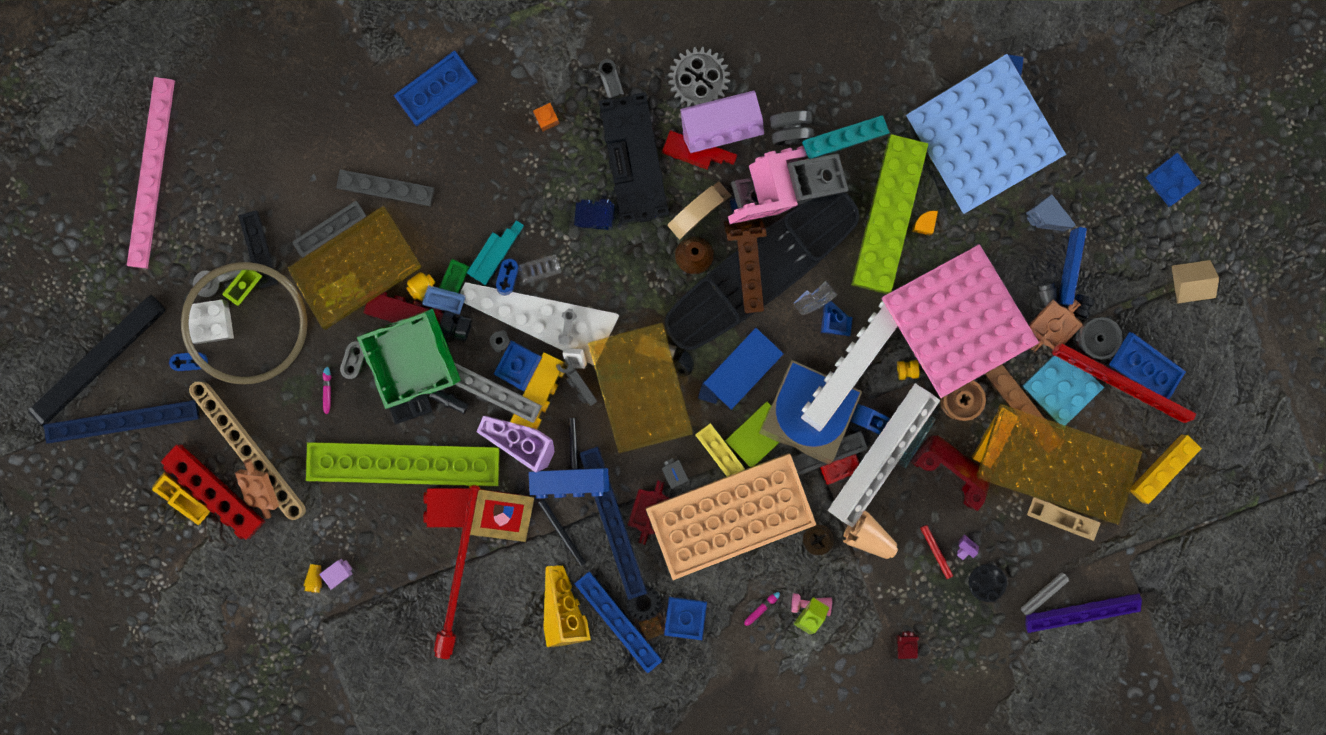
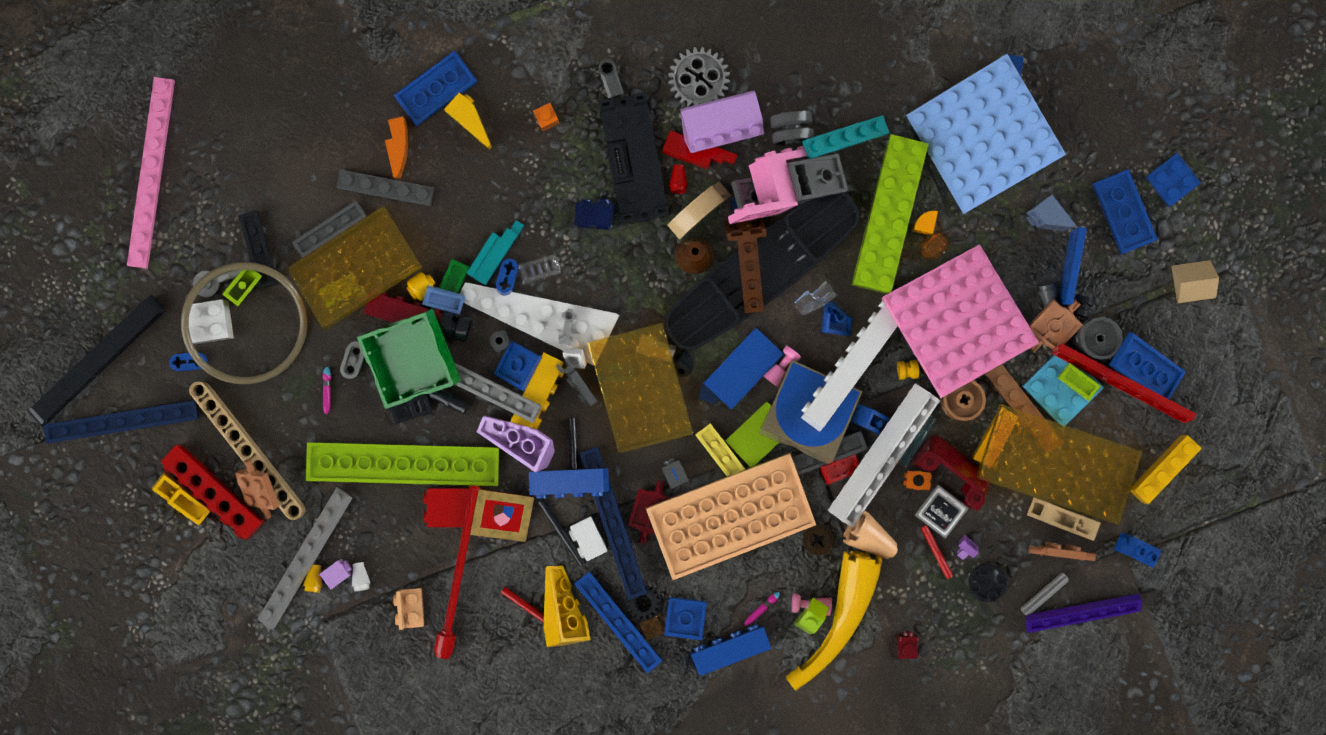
(305, 558): none -> light grey plate
(360, 579): none -> white cone
(397, 146): none -> orange slope
(409, 607): none -> light nougat bracket
(466, 115): none -> yellow slope
(523, 604): none -> red piece
(589, 538): none -> white brick
(678, 180): none -> red cone
(730, 650): none -> blue brick
(777, 372): none -> bright pink piece
(855, 591): none -> yellow brick
(909, 482): none -> orange piece
(933, 246): none -> clear orange head
(941, 511): none -> tile
(1056, 550): none -> nougat plate
(1078, 381): none -> lime plate
(1124, 211): none -> blue tile
(1137, 549): none -> blue bracket

